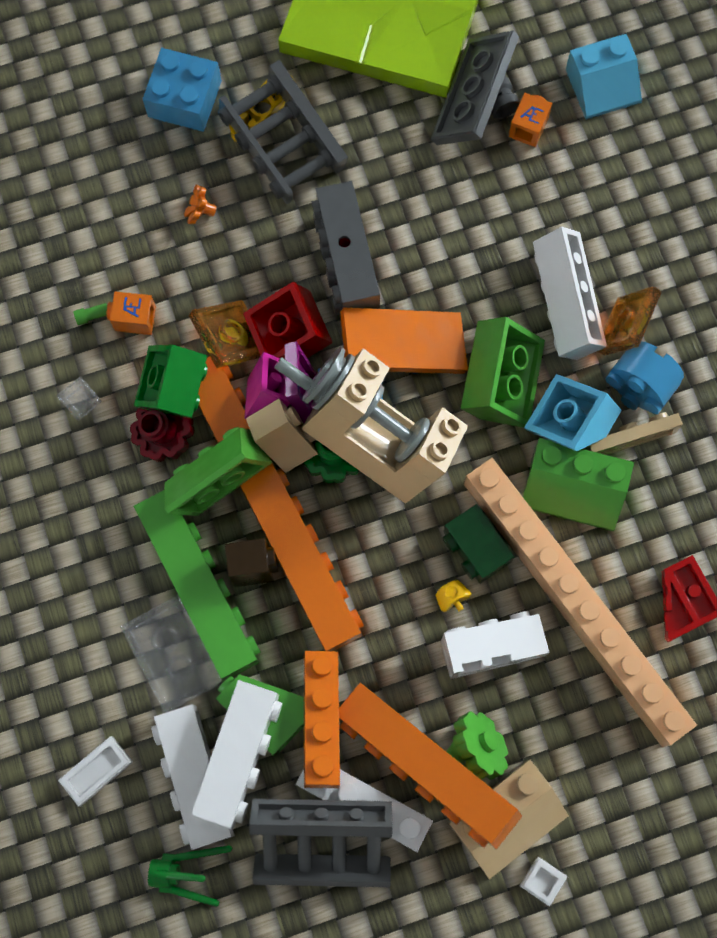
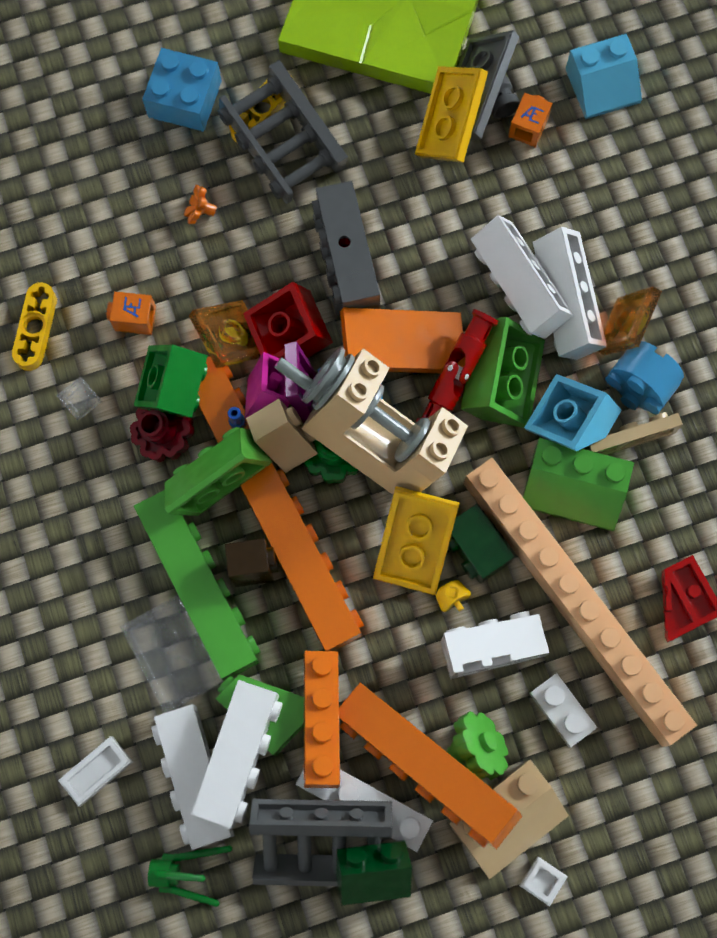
(22, 346): none -> yellow beam
(84, 315): bright green piece -> none
(236, 419): none -> blue piece
(373, 873): none -> dark green brick
(415, 540): none -> yellow tile
(451, 113): none -> yellow tile
(454, 377): none -> red piece
(521, 278): none -> white brick
(563, 710): none -> white plate

